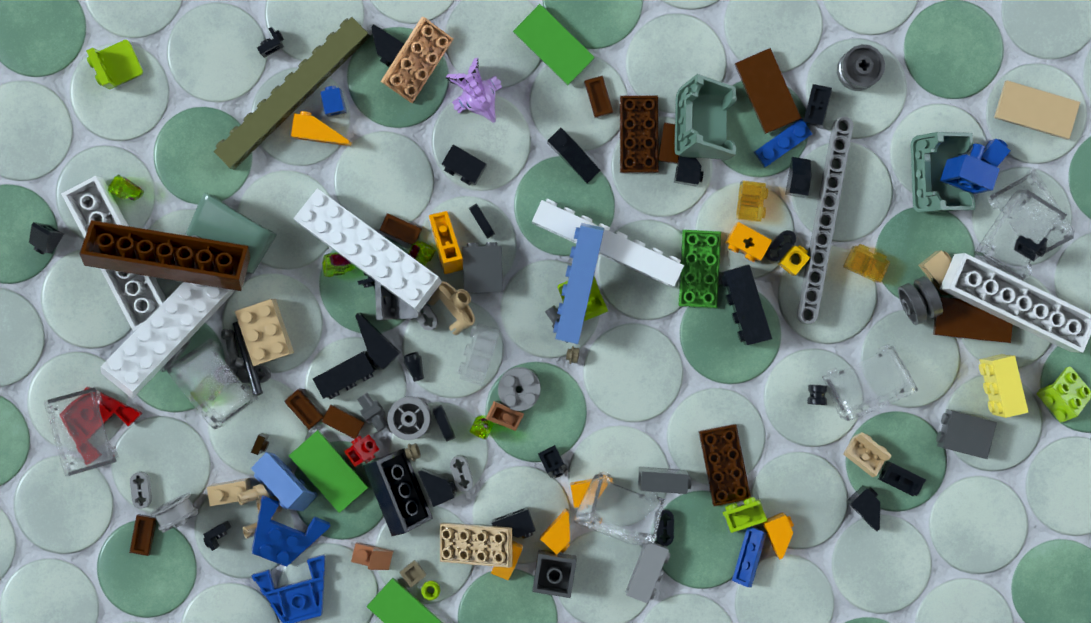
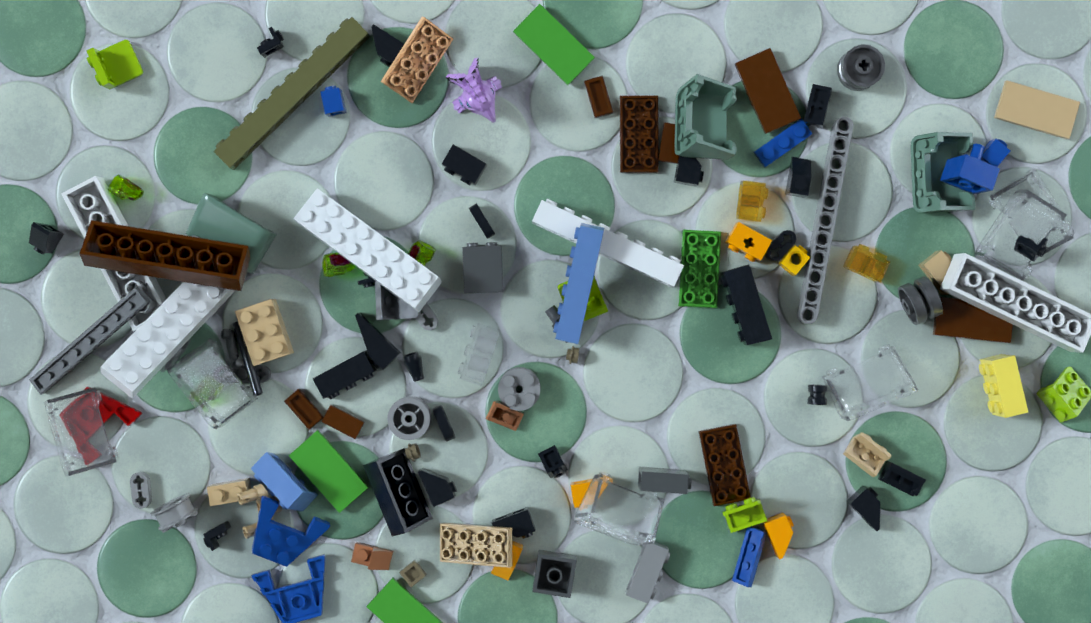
(90, 340): none -> dark grey tile
(143, 535): reddish brown tile -> none
(261, 444): dark brown plate -> none
(311, 129): light orange slope -> none
(362, 450): red brick -> none
(372, 412): dark grey axle -> none
(400, 229): reddish brown tile -> none
(430, 596): lime plate -> none
(446, 243): light orange slope -> none
(457, 304): tan connector -> none
(457, 474): light grey beam -> none
(481, 427): clear neon green rock -> none
(558, 533): light orange slope -> none
(573, 155): black slope -> none
(669, 528): black beam -> none
(966, 434): dark grey brick -> none

